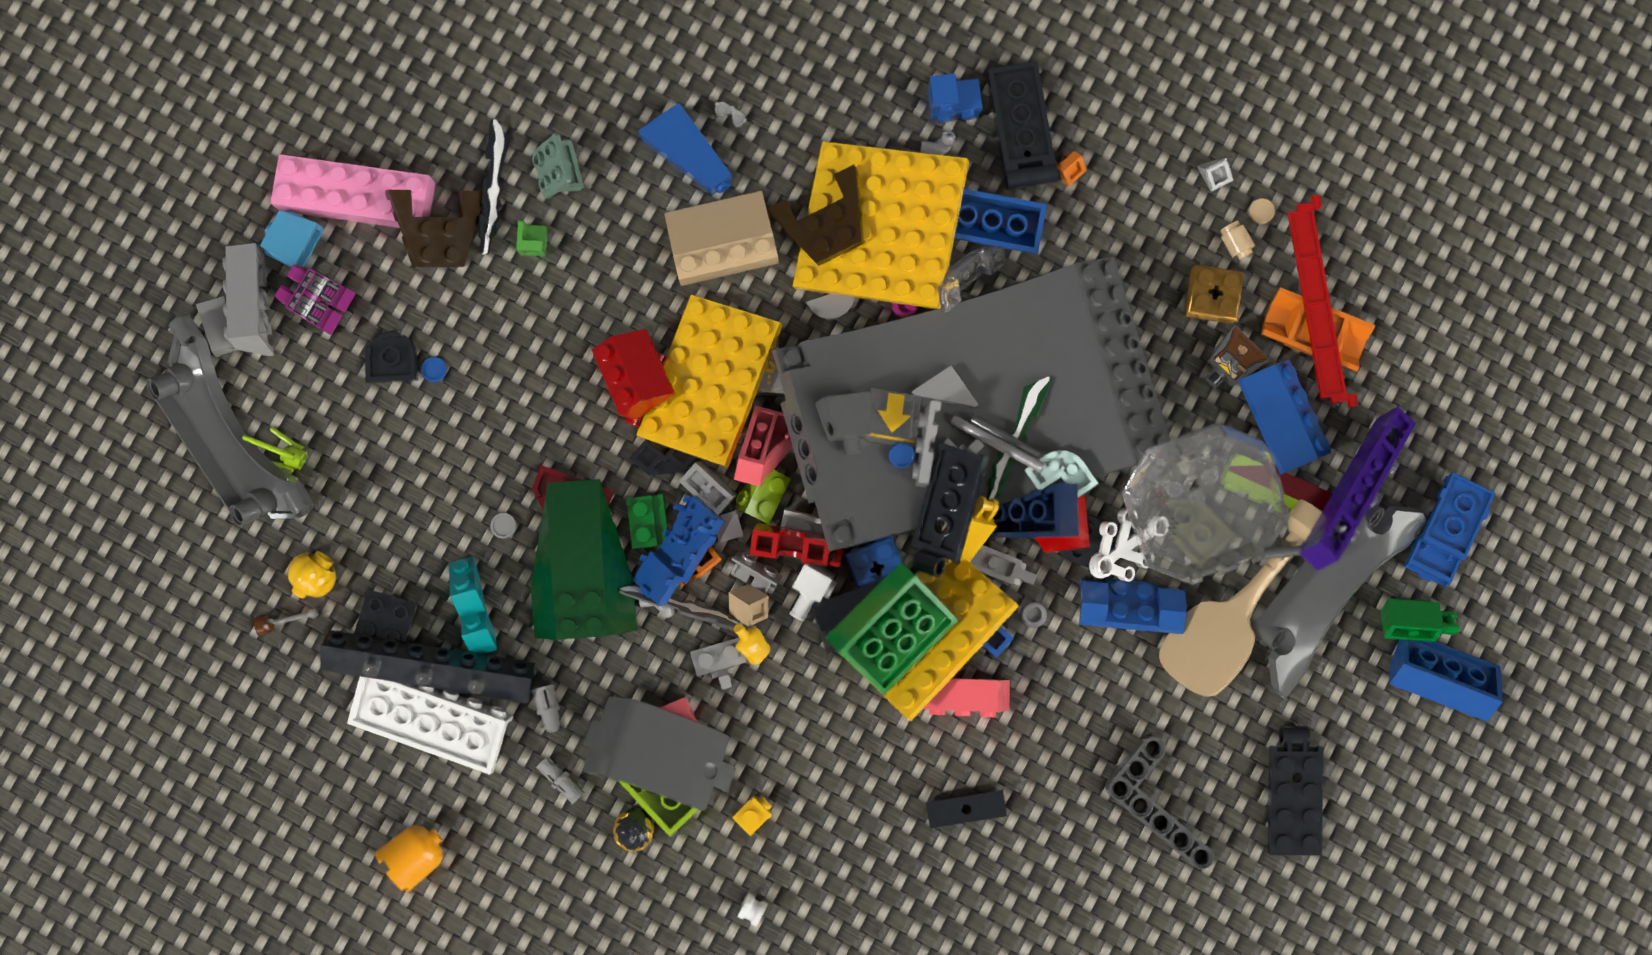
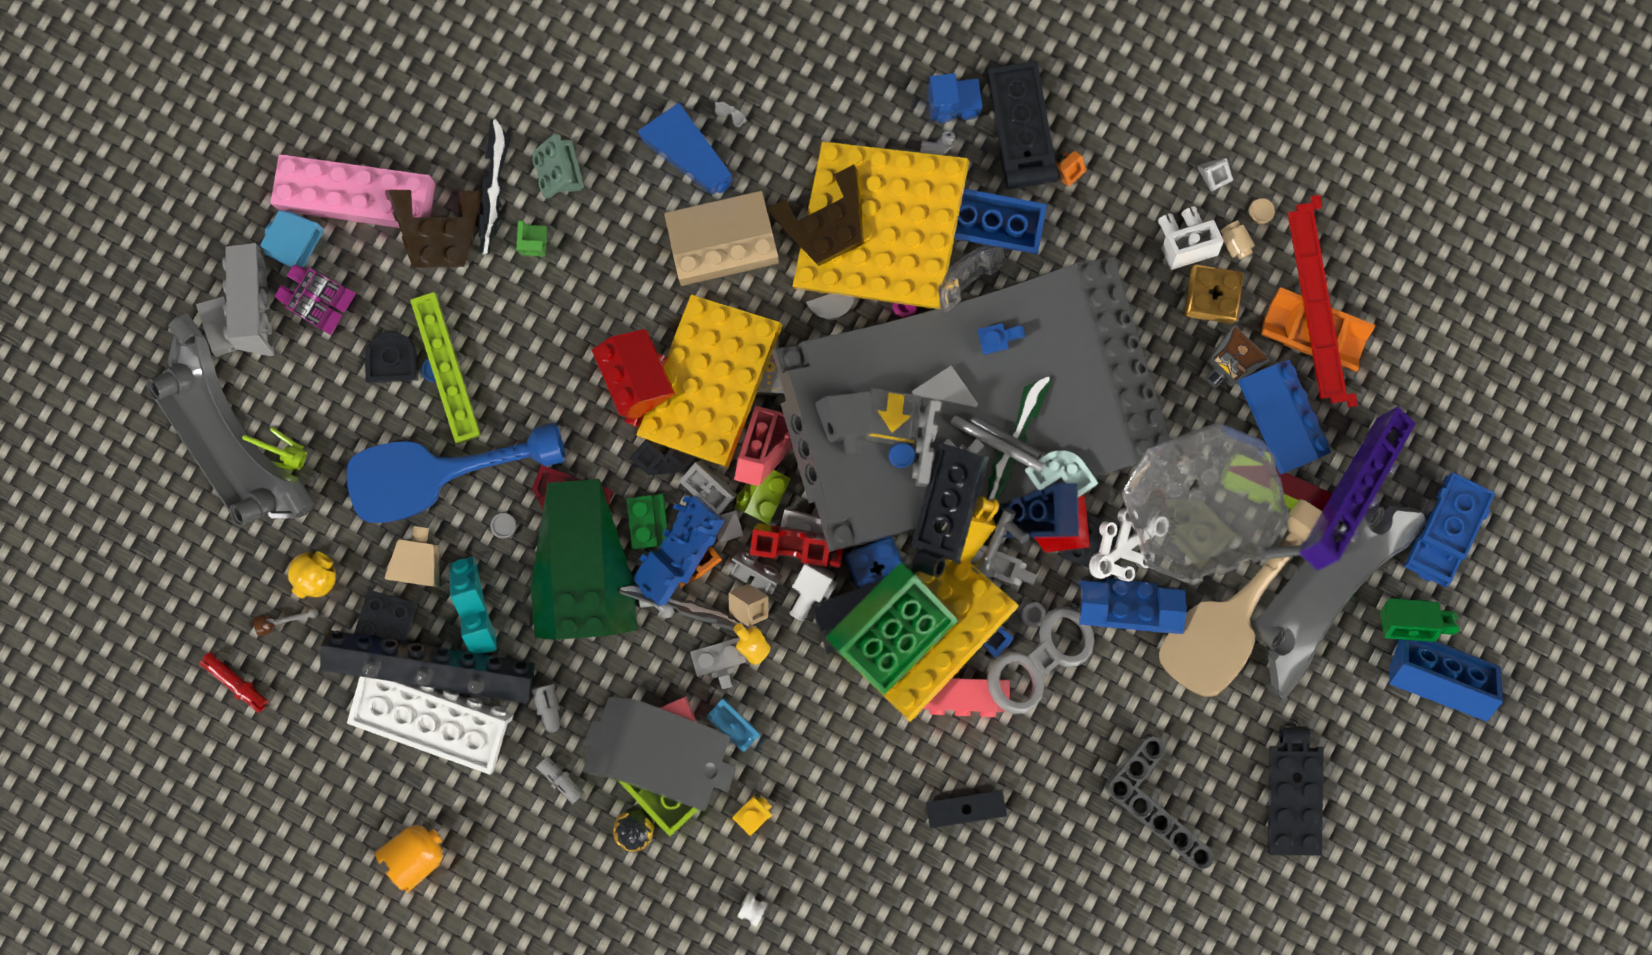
(241, 689): none -> red pin
(406, 478): none -> blue piece
(415, 560): none -> tan torso
(445, 368): none -> lime plate
(733, 724): none -> dark azure hinge
(996, 338): none -> blue plate
(1005, 524): none -> dark grey piece
(1039, 661): none -> light grey bar
(1192, 243): none -> white brick

